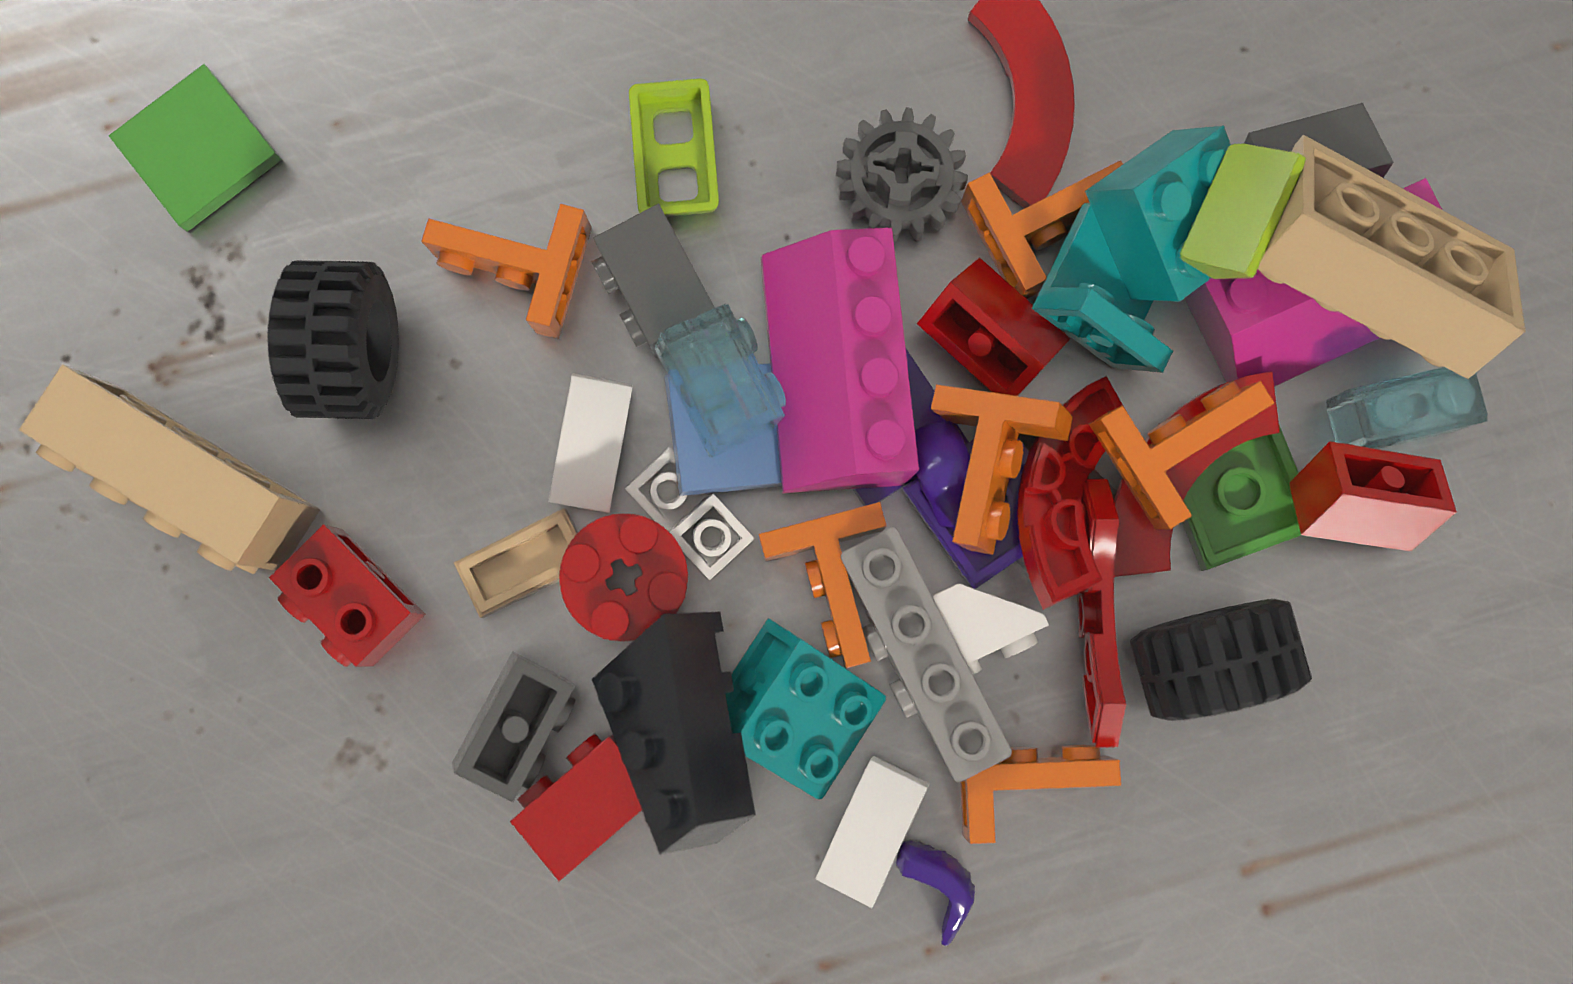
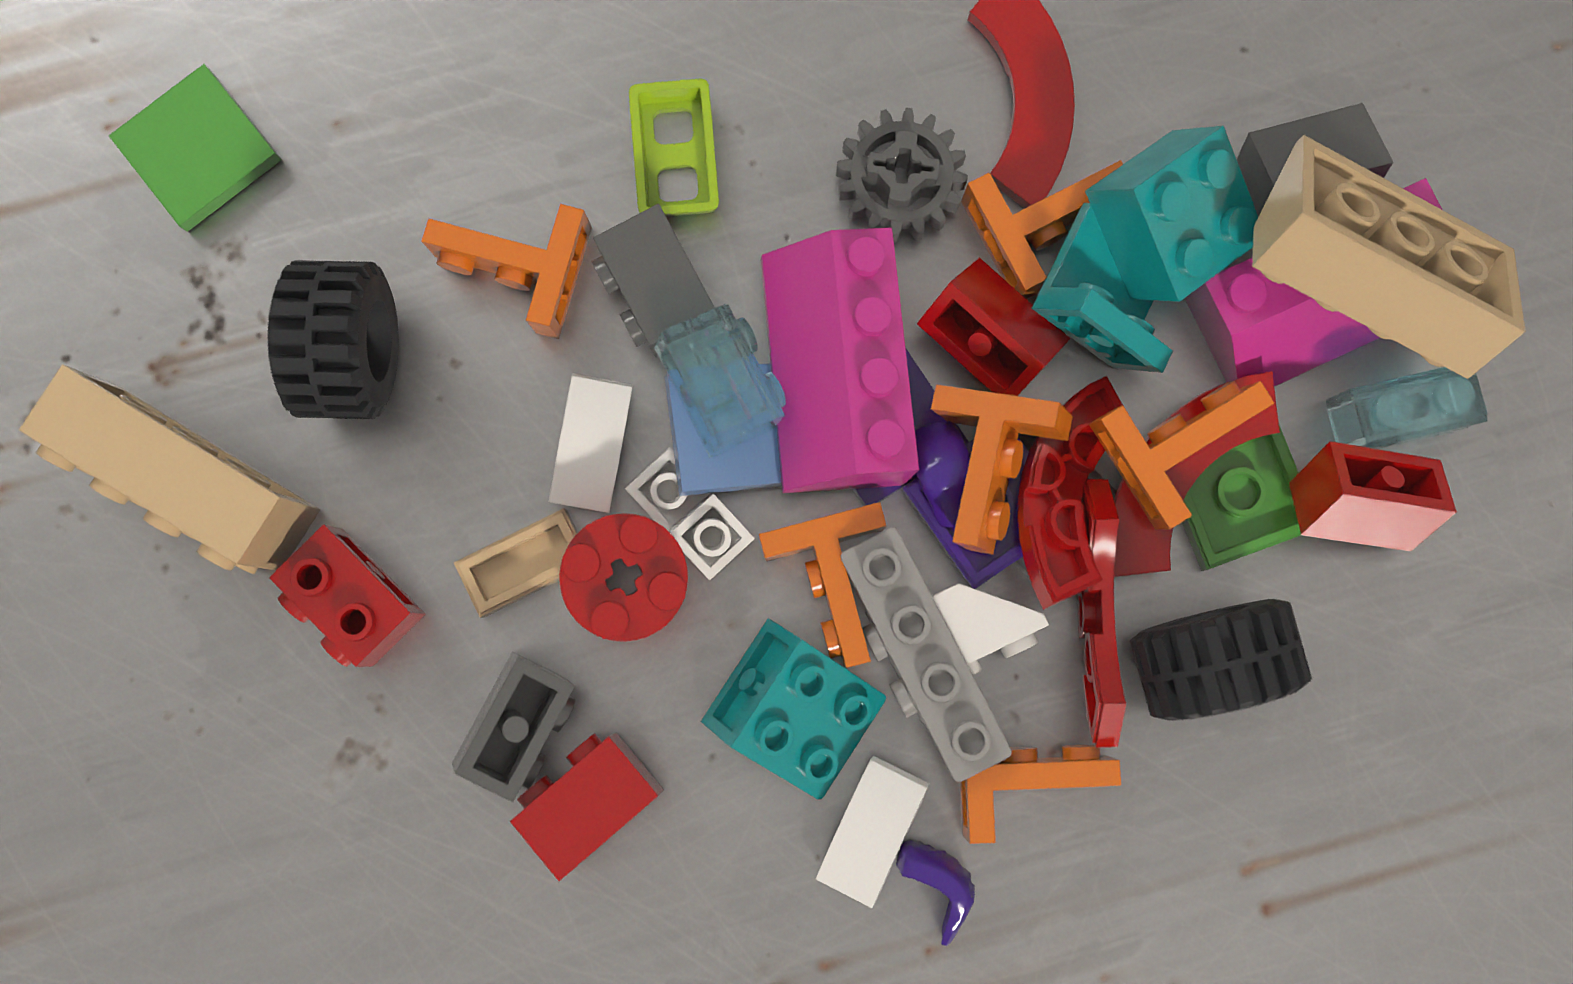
(676, 731): black wedge -> none
(1241, 211): lime slope -> none

